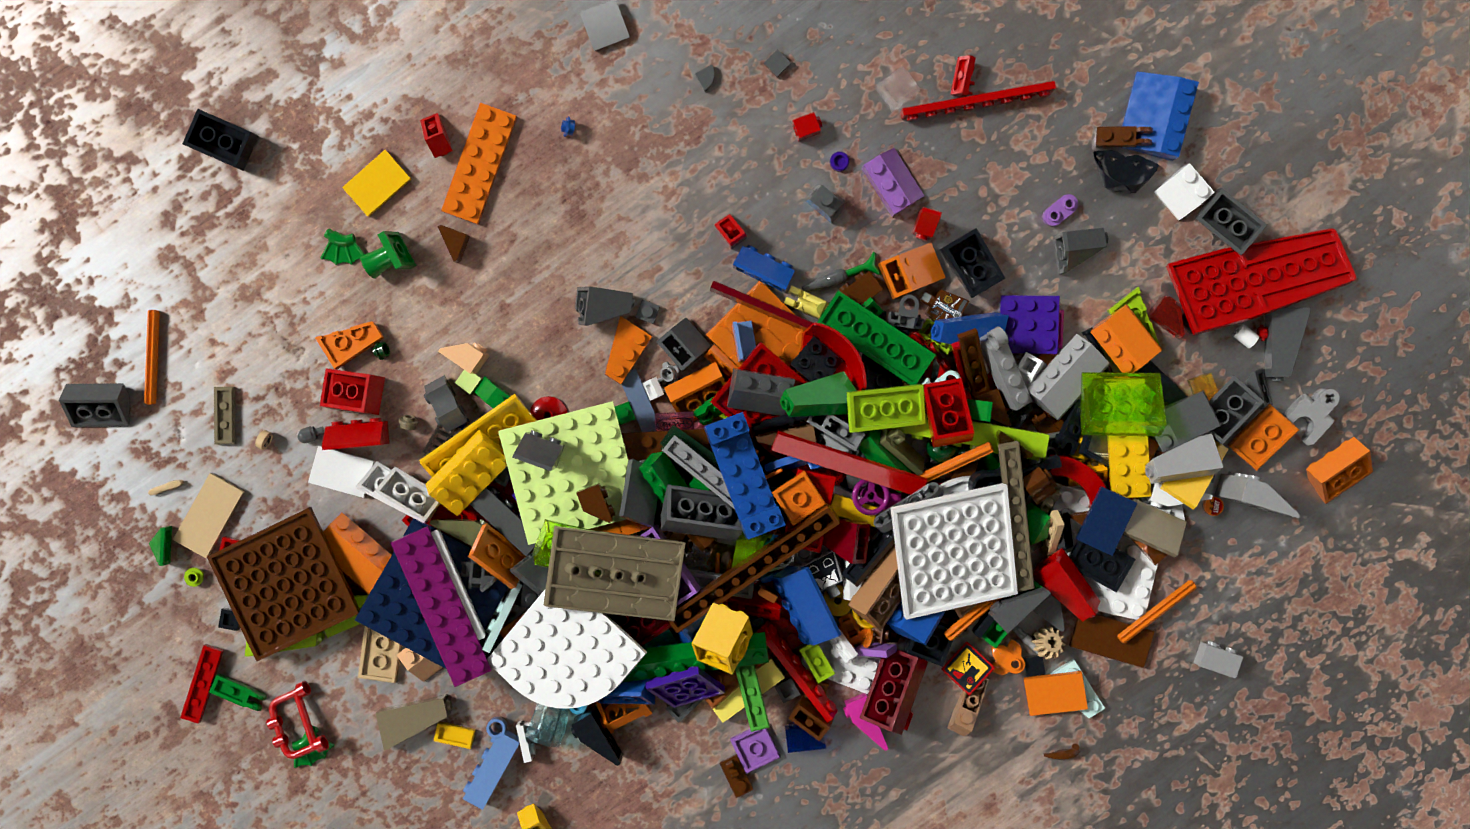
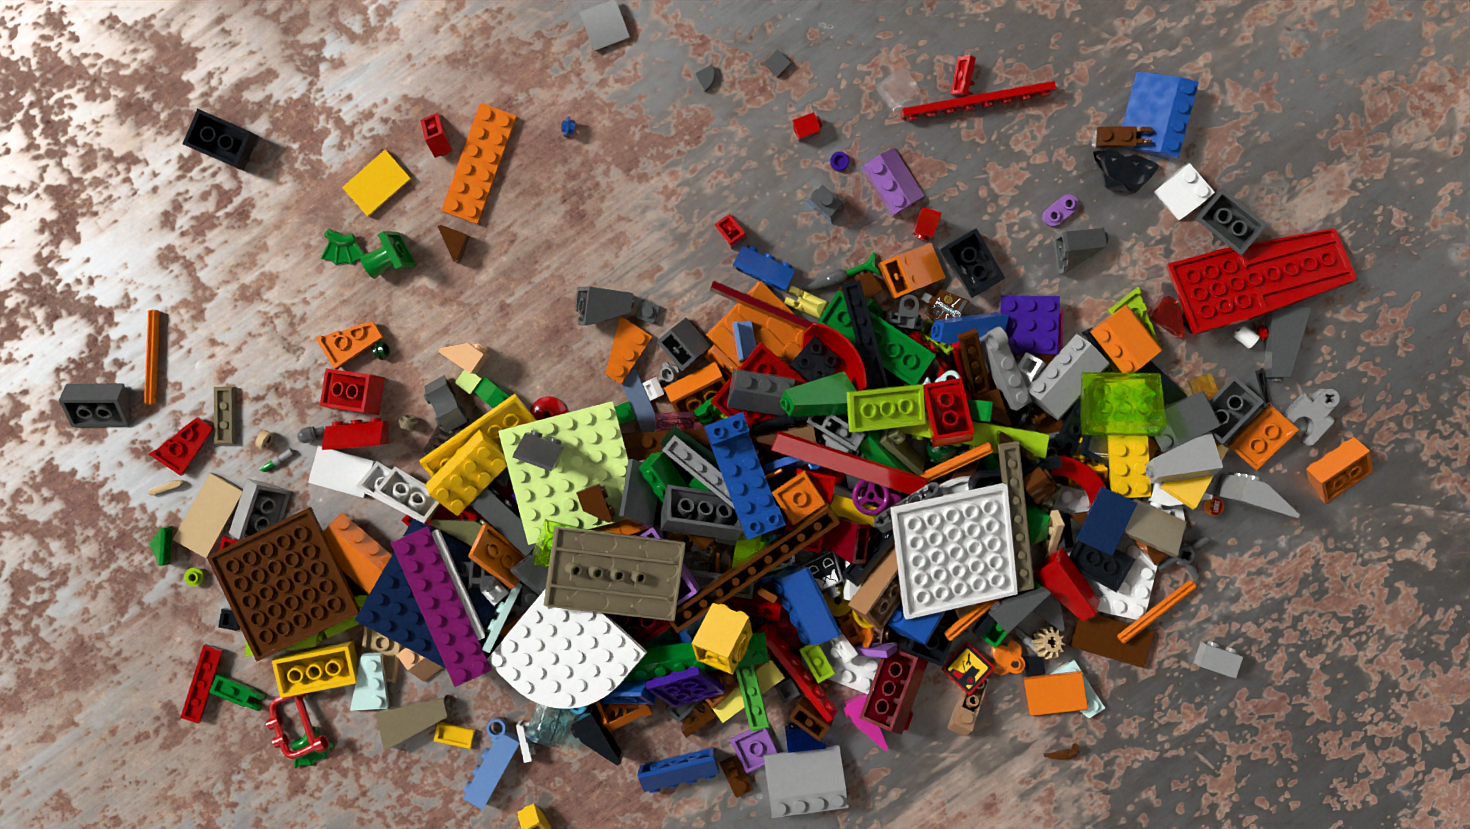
(183, 447): none -> red wing
(258, 508): none -> light grey slope
(277, 460): none -> light grey piece
(316, 669): none -> yellow slope
(371, 684): none -> light aqua wing
(495, 592): none -> white tile
(678, 769): none -> blue slope
(692, 724): none -> reddish brown plate
(805, 781): none -> light grey slope
(864, 335): none -> black plate
(1189, 556): none -> dark grey bar

